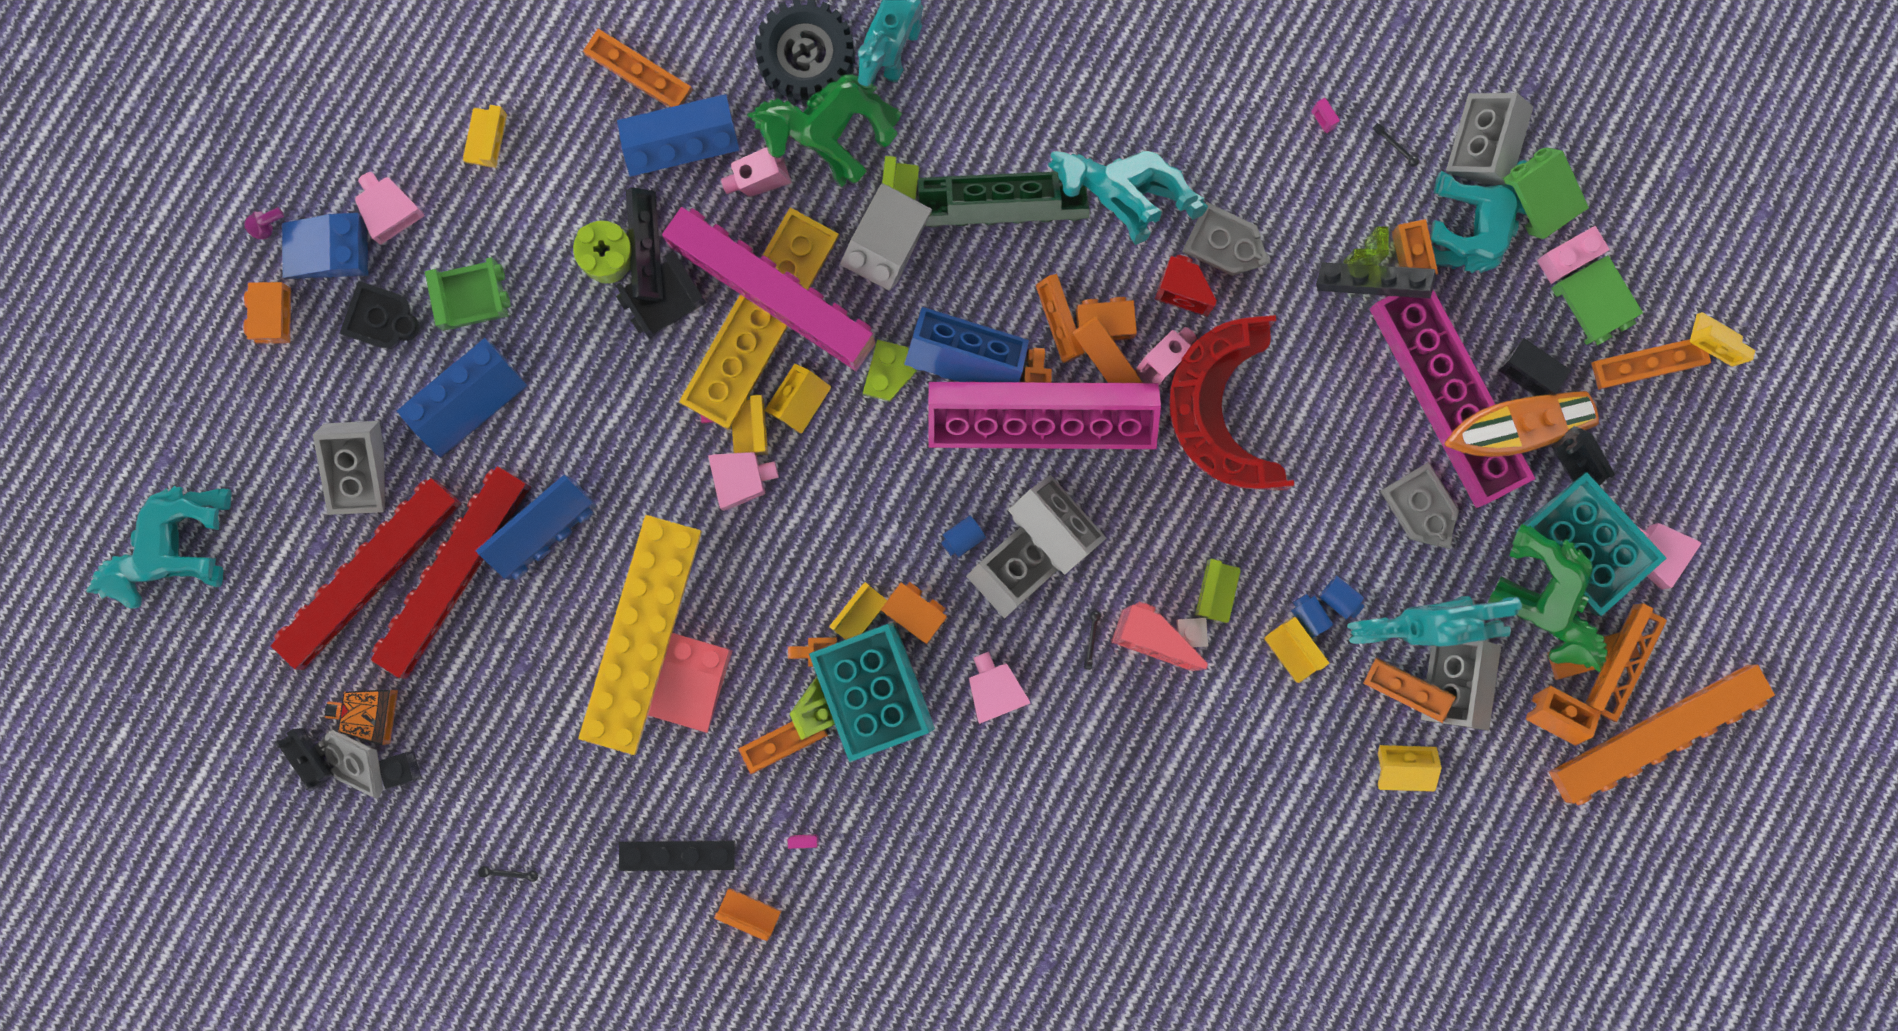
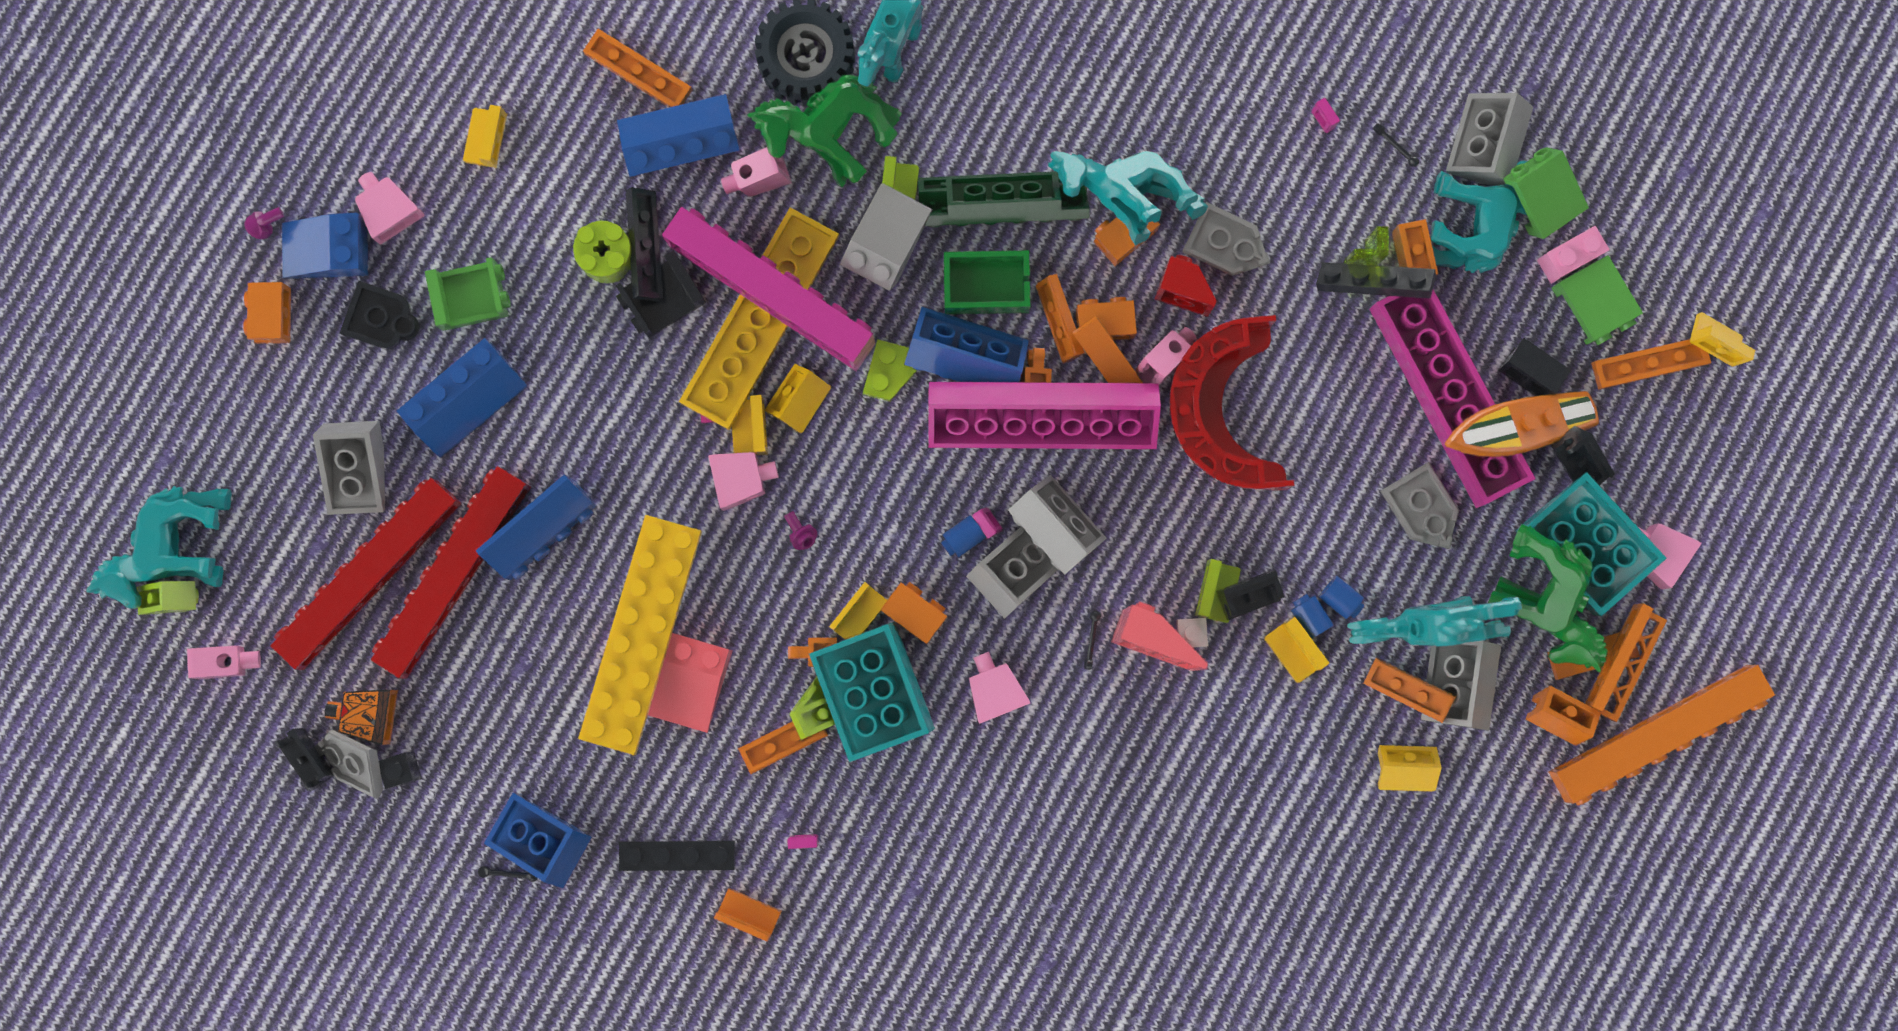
(168, 597): none -> lime slope
(210, 662): none -> bright pink torso
(537, 841): none -> blue slope
(802, 537): none -> magenta plate
(986, 282): none -> green piece
(987, 522): none -> dark pink tile
(1115, 241): none -> orange brick
(1250, 594): none -> black hinge

